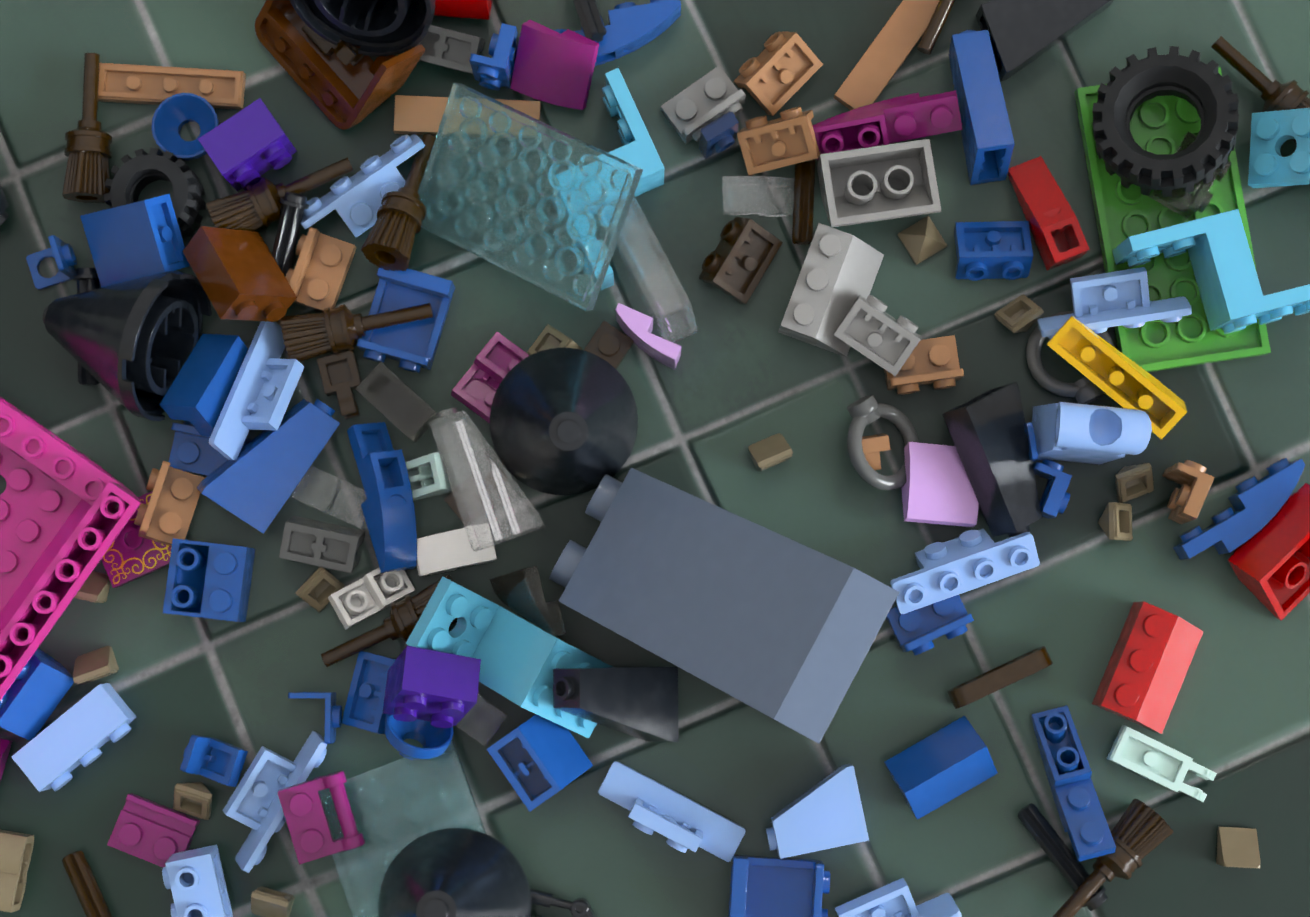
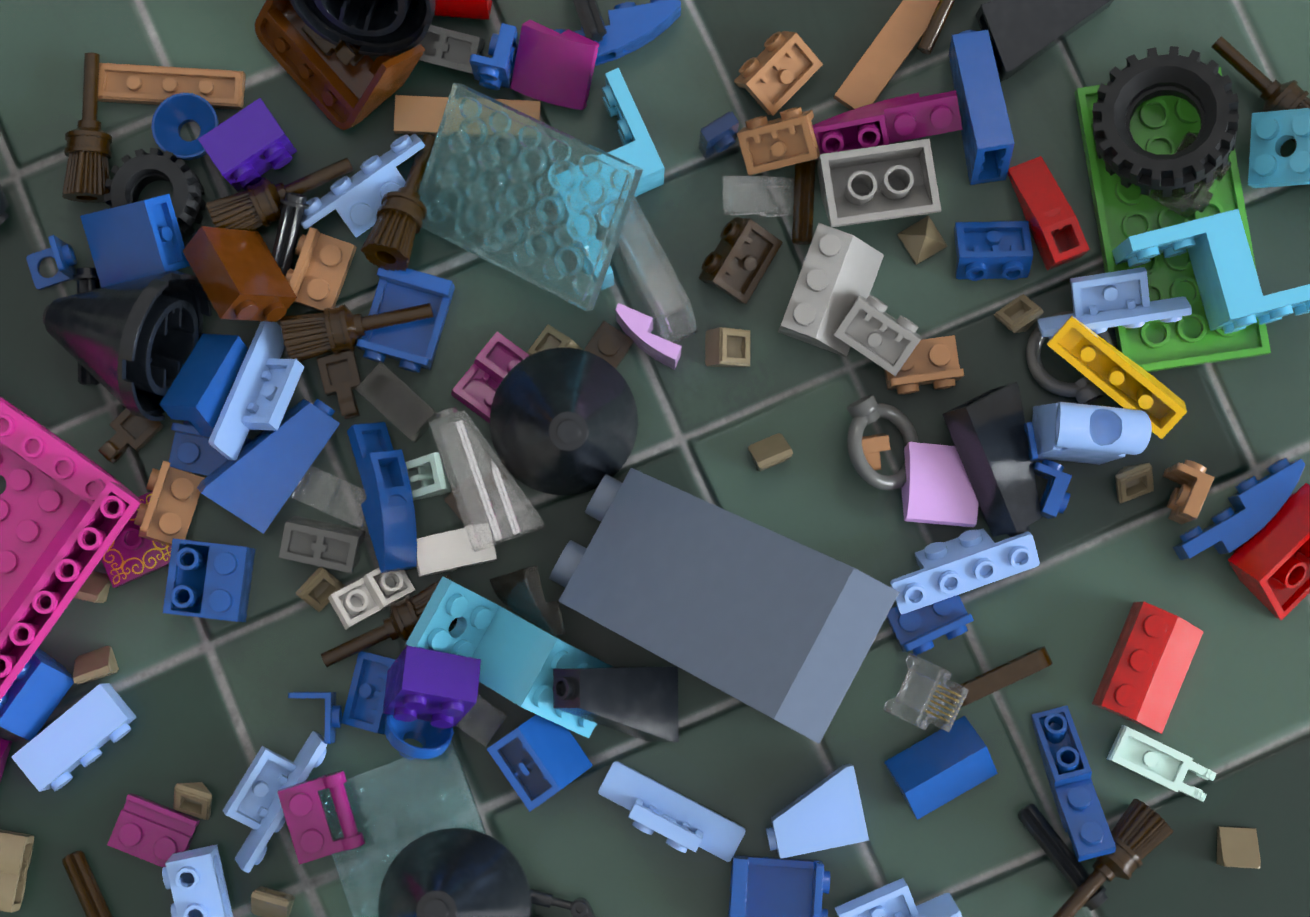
(131, 432): none -> dark brown plate
(213, 760): blue bracket -> none
(702, 104): light grey bracket -> none
(727, 347): none -> dark tan slope
(927, 696): none -> clear piece
(1117, 521): dark tan slope -> none

